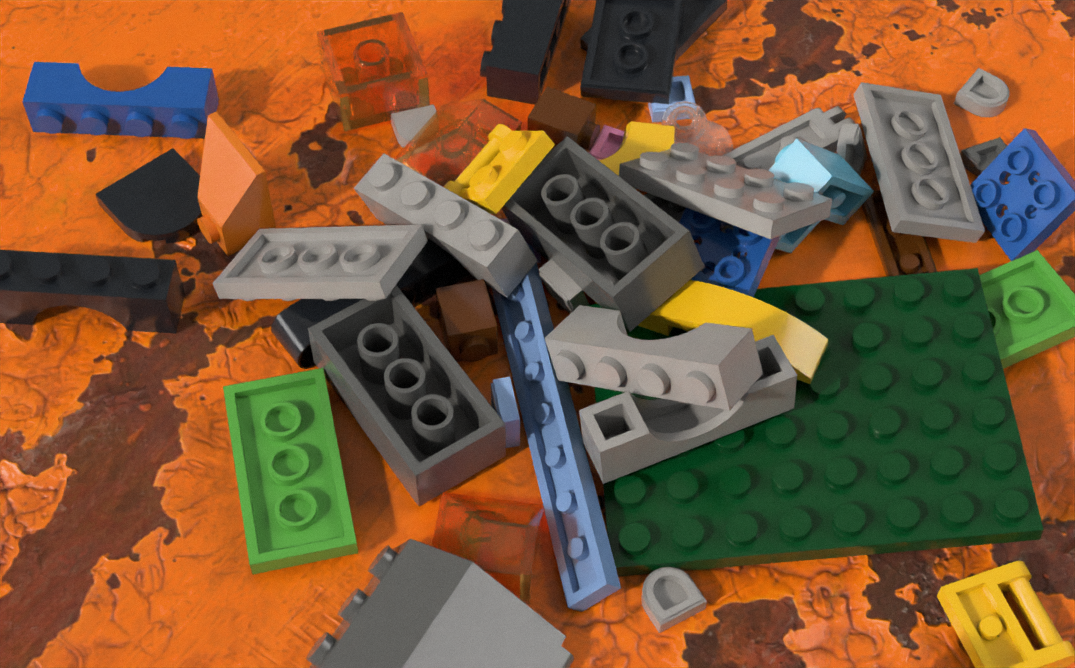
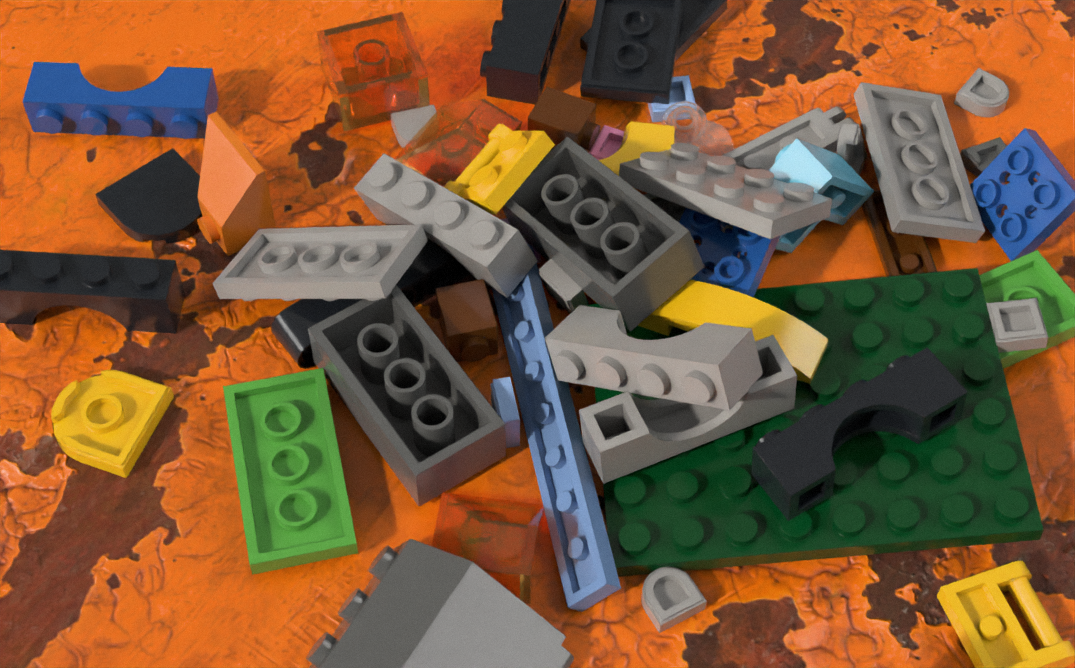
(109, 419): none -> yellow tile
(909, 399): none -> black arch
(1017, 325): none -> light grey tile

